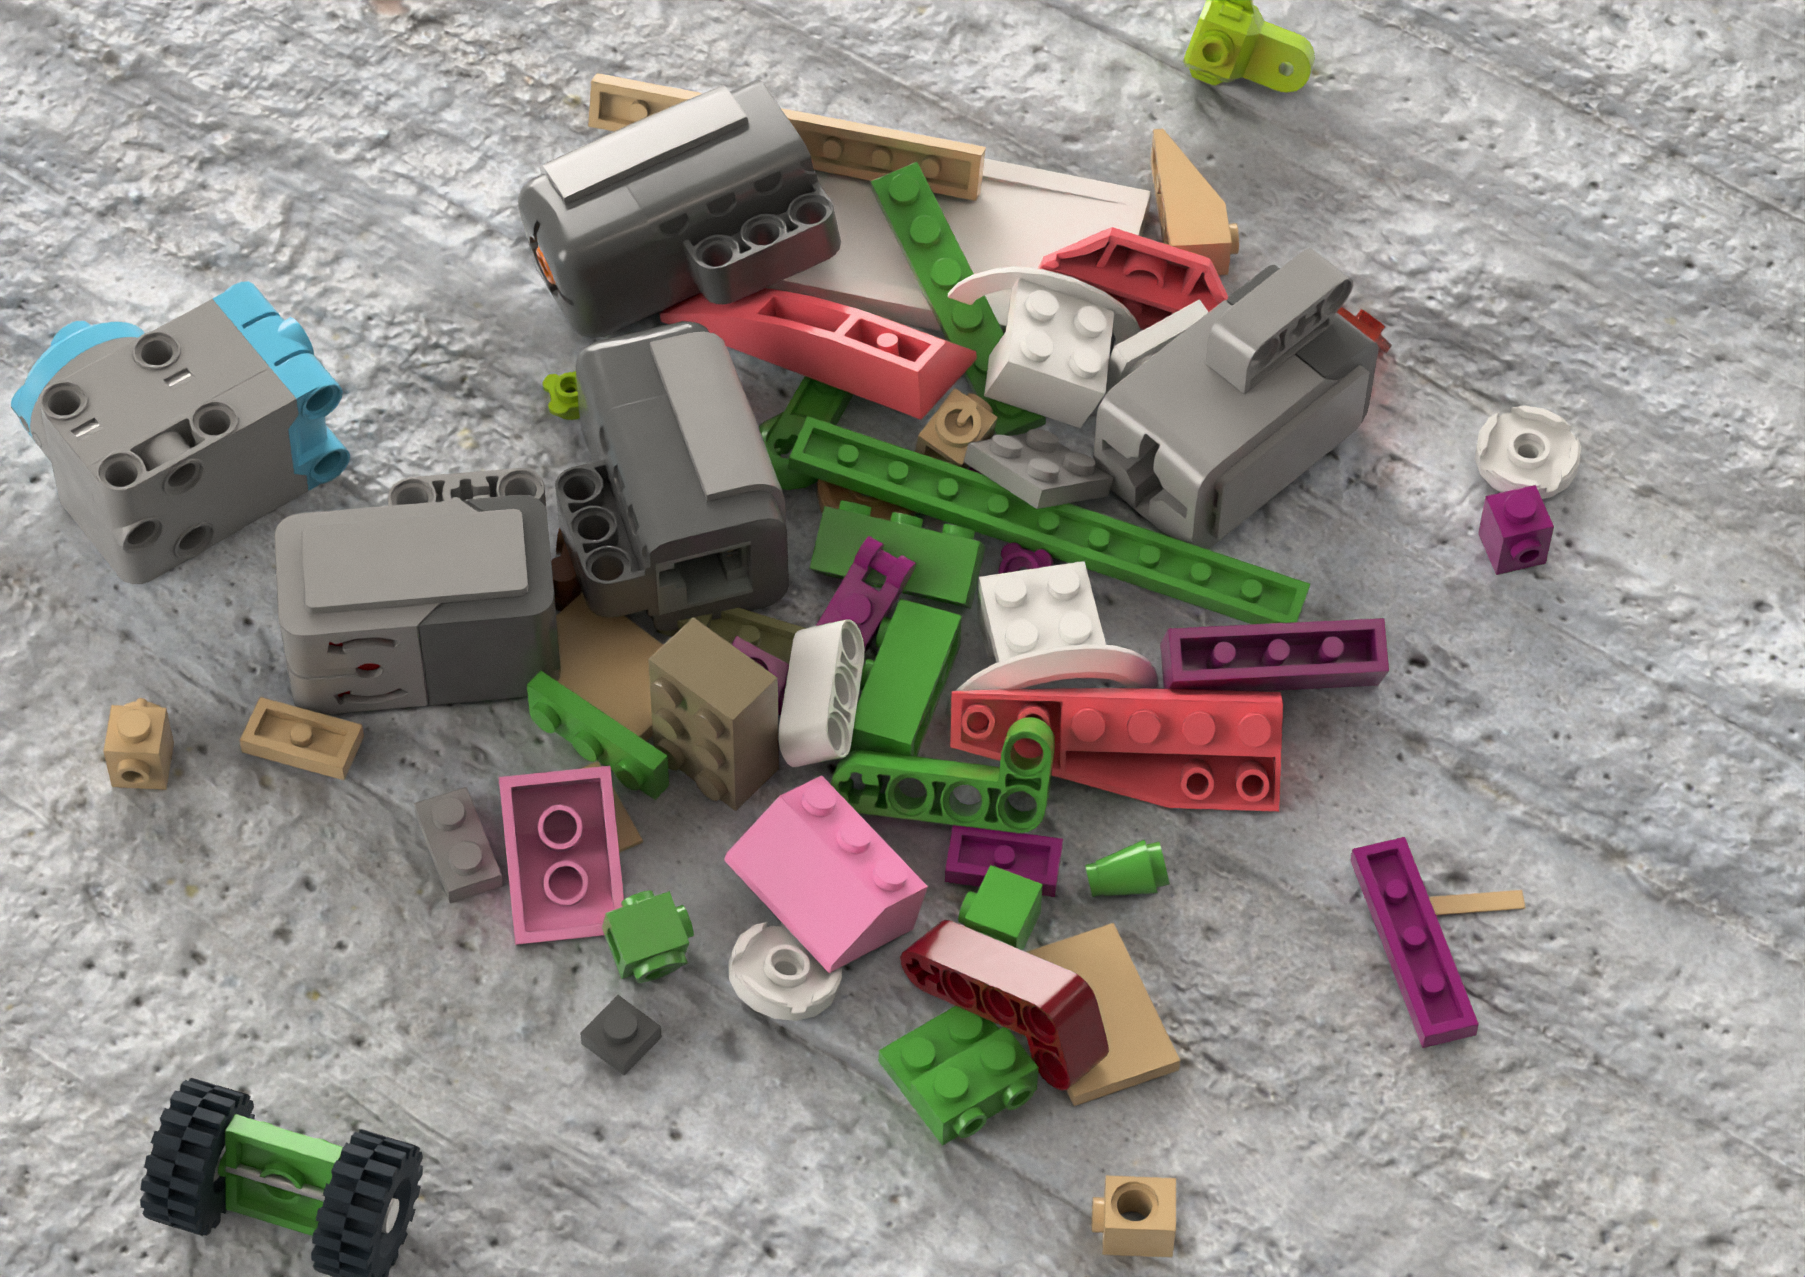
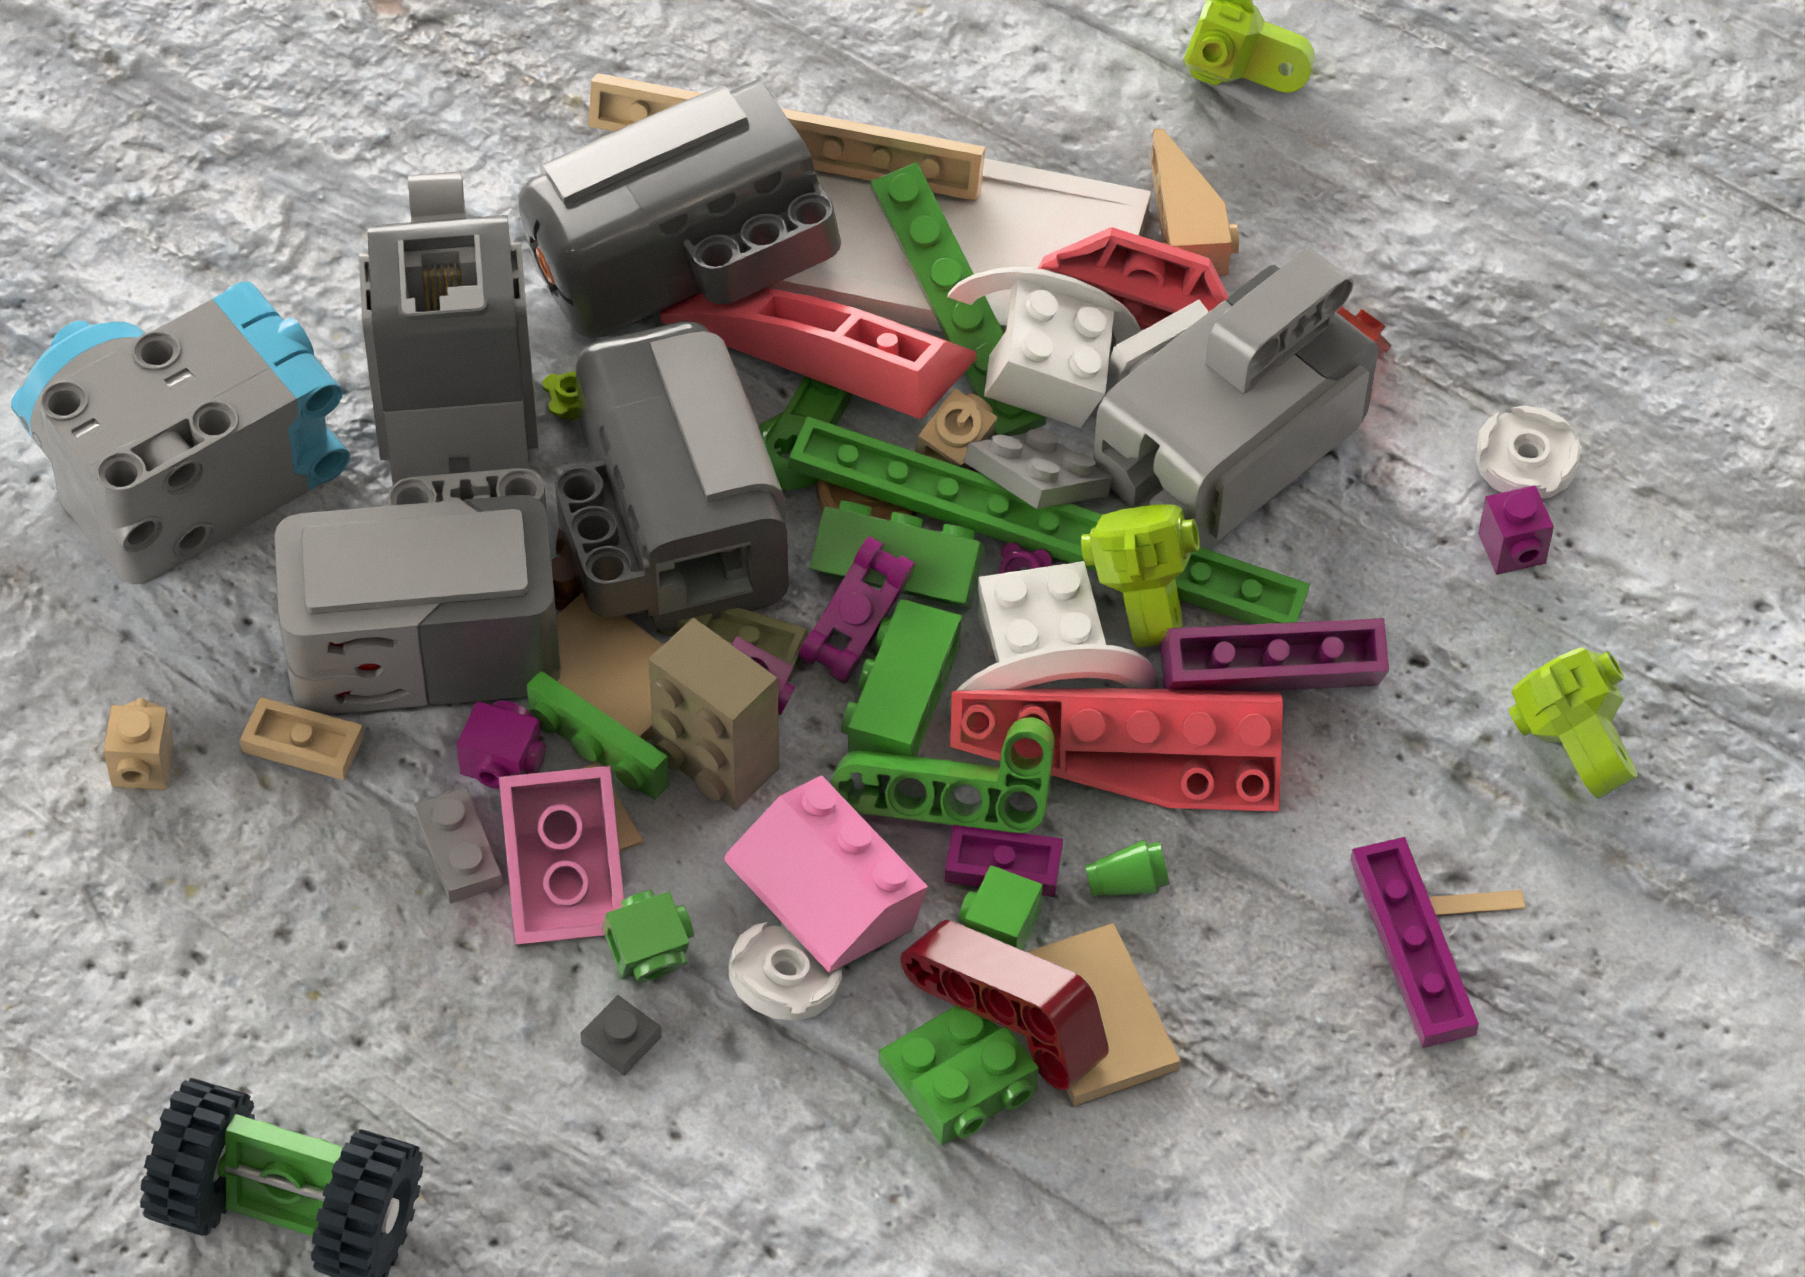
(447, 337): none -> piece
(500, 743): none -> magenta brick
(821, 693): white beam -> none
(1141, 556): none -> lime piece
(1146, 1195): tan brick -> none
(1574, 705): none -> lime piece

